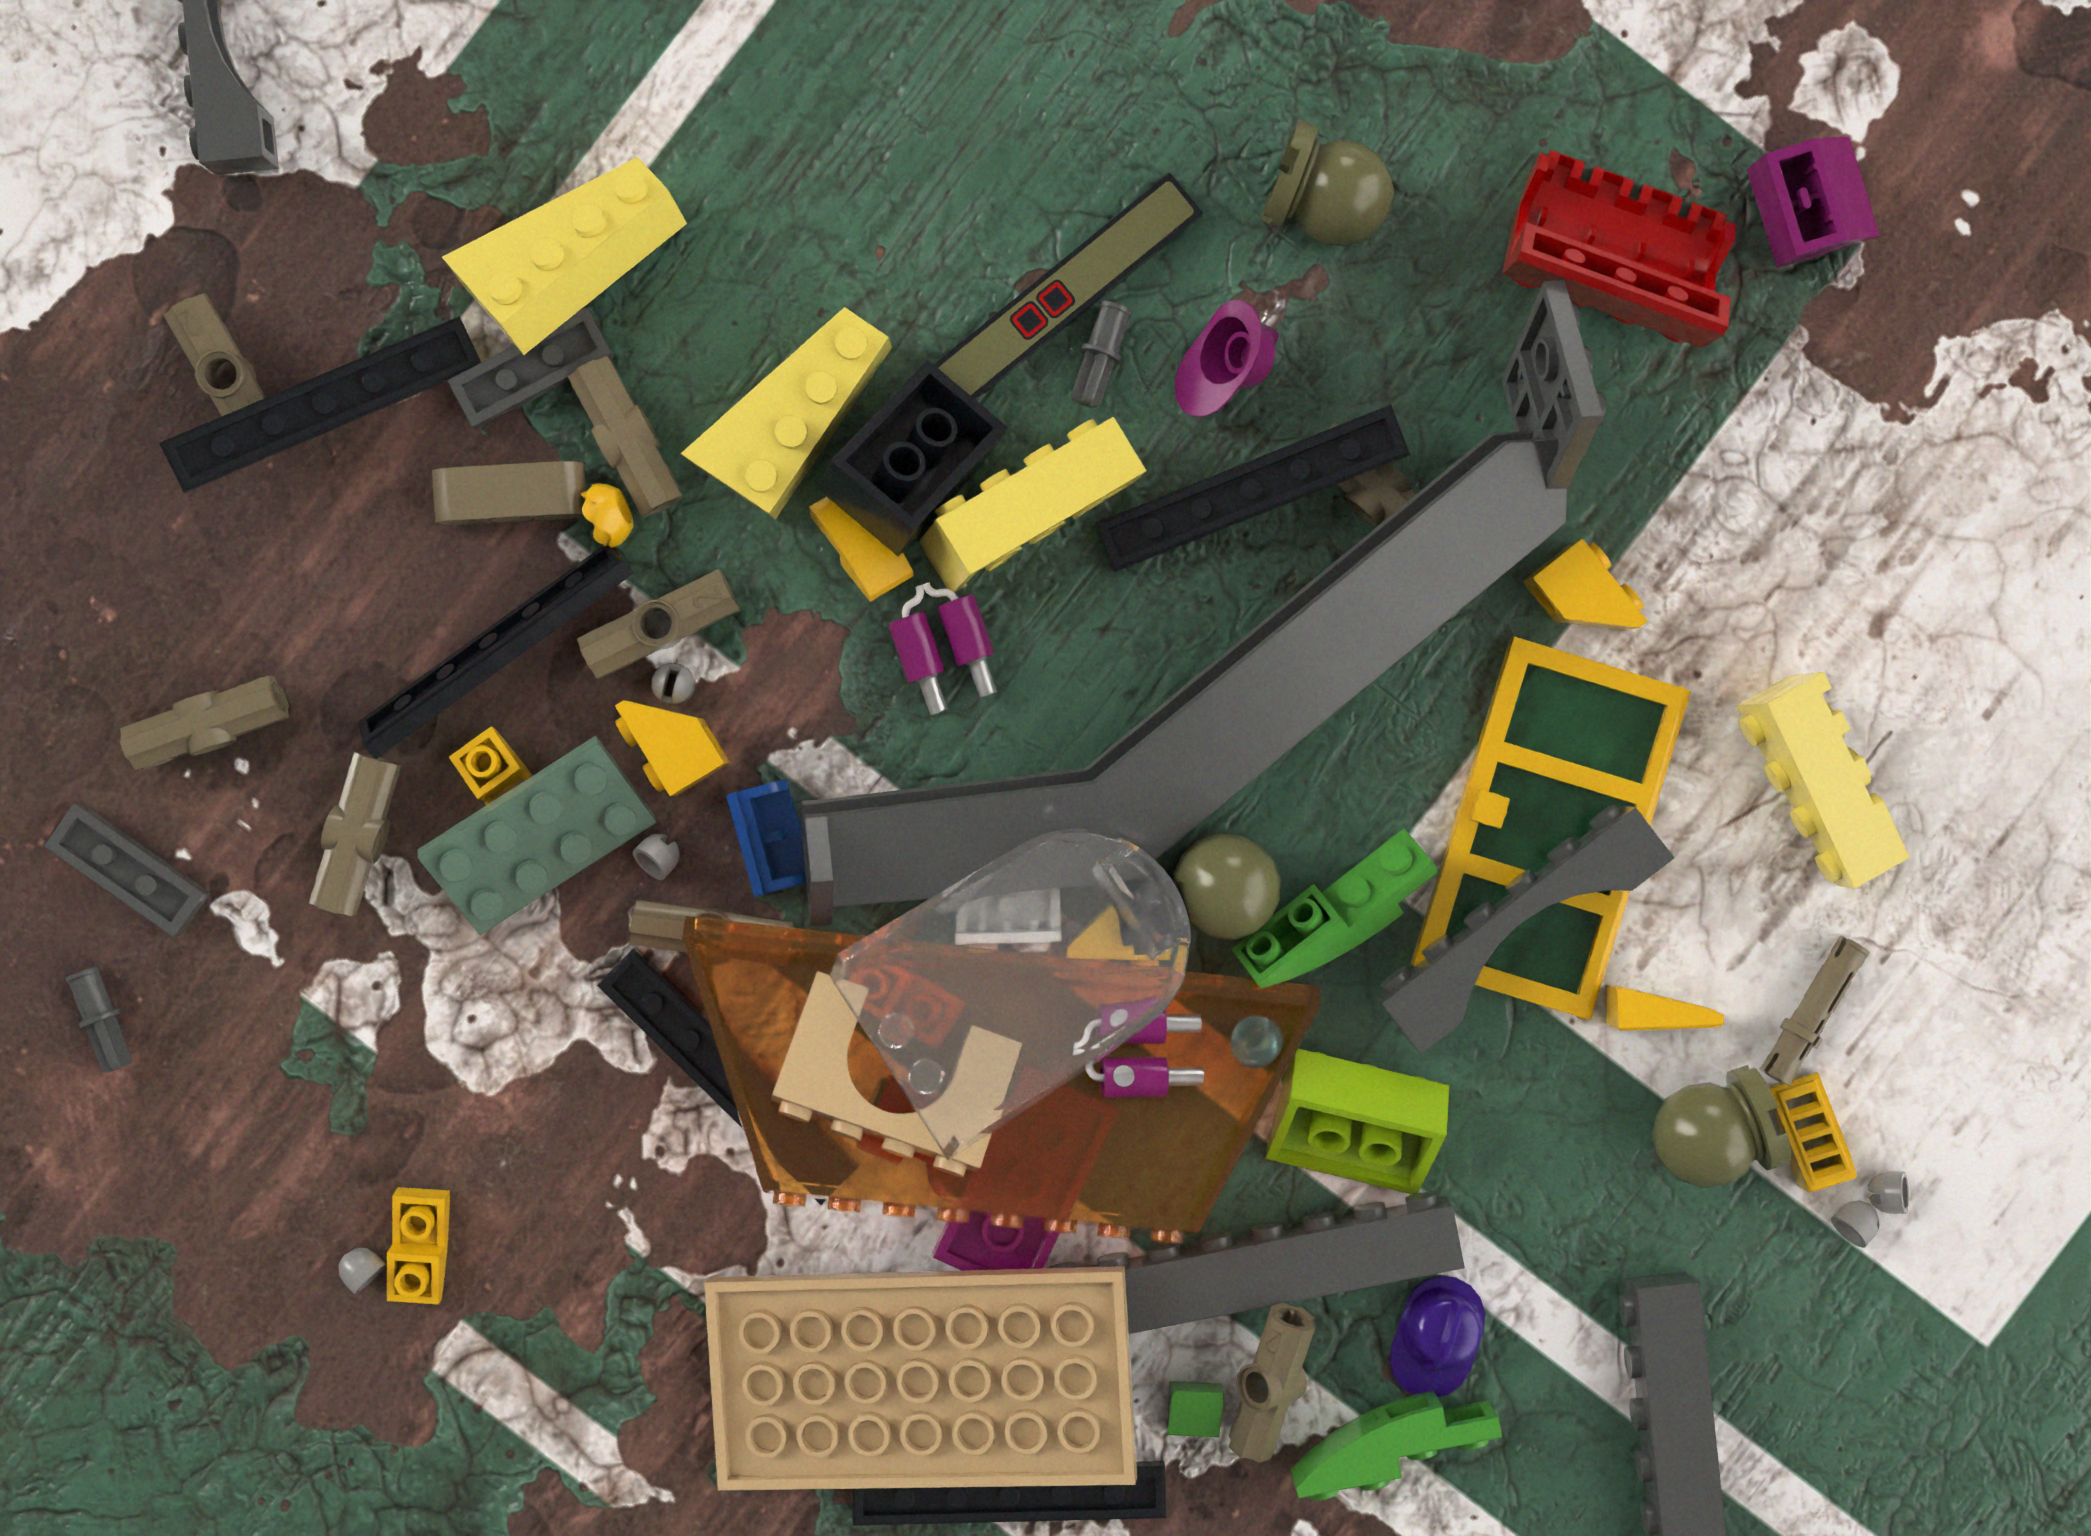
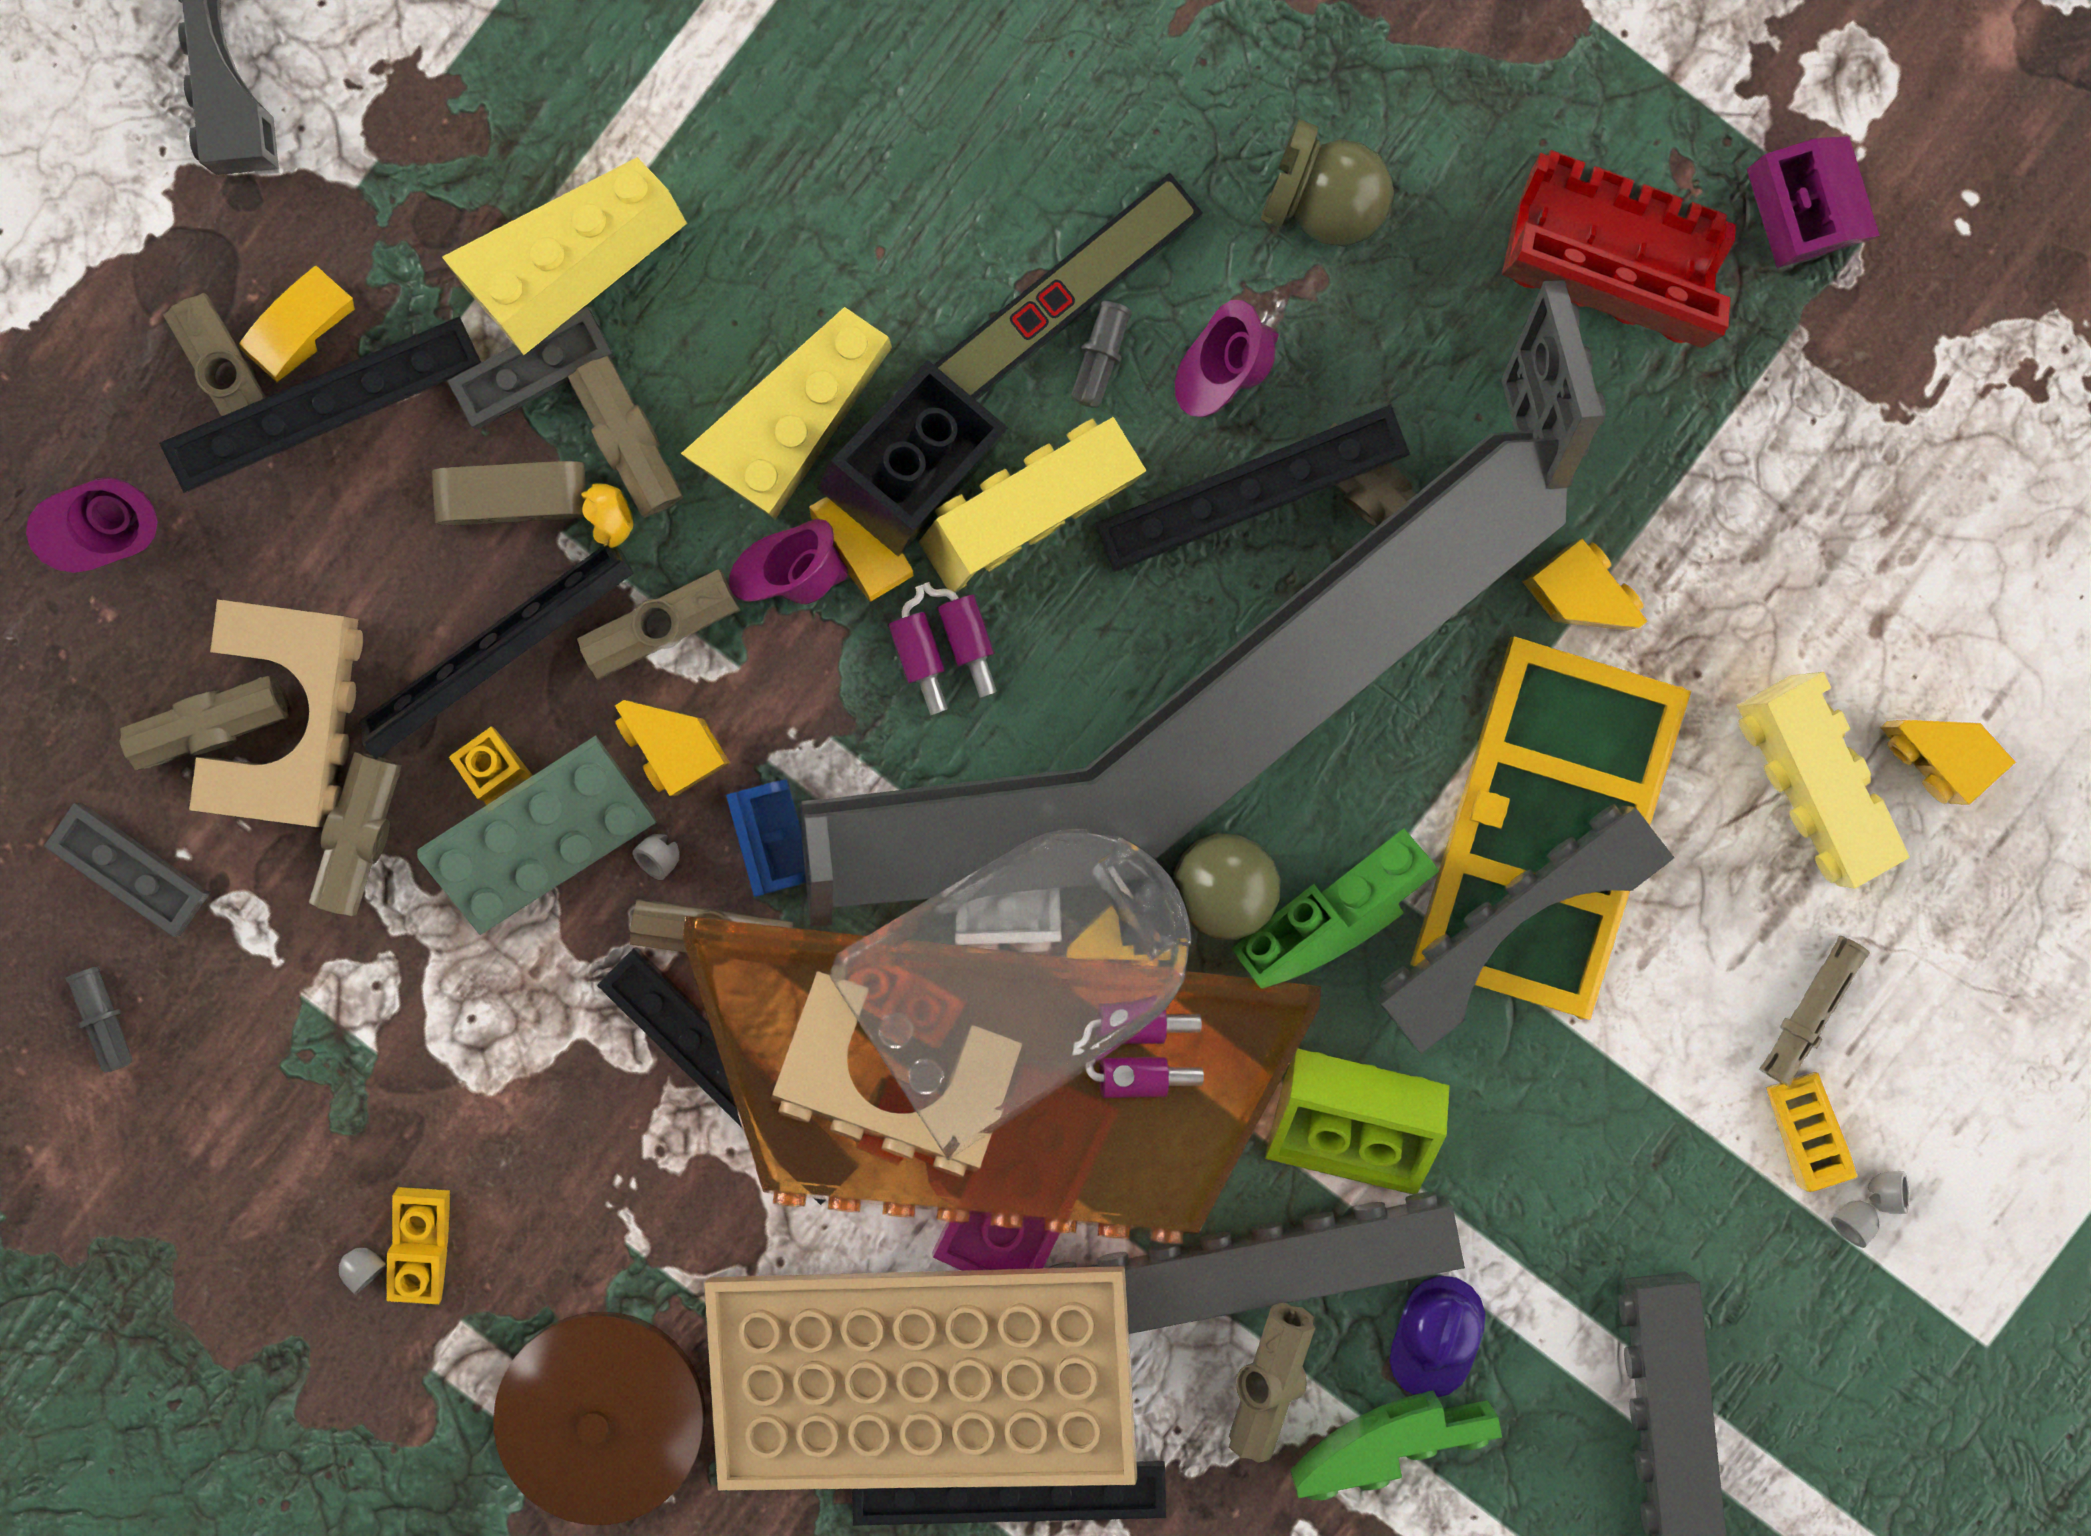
(91, 525): none -> magenta piece
(289, 327): none -> yellow slope
(321, 656): none -> tan arch
(599, 1418): none -> reddish brown dish
(683, 686): light grey hinge -> none
(791, 564): none -> magenta piece
(1195, 1409): bright green slope -> none
(1256, 1041): clear light blue plate -> none
(1639, 1010): yellow slope -> none
(1716, 1131): olive tile -> none
(1953, 756): none -> yellow slope

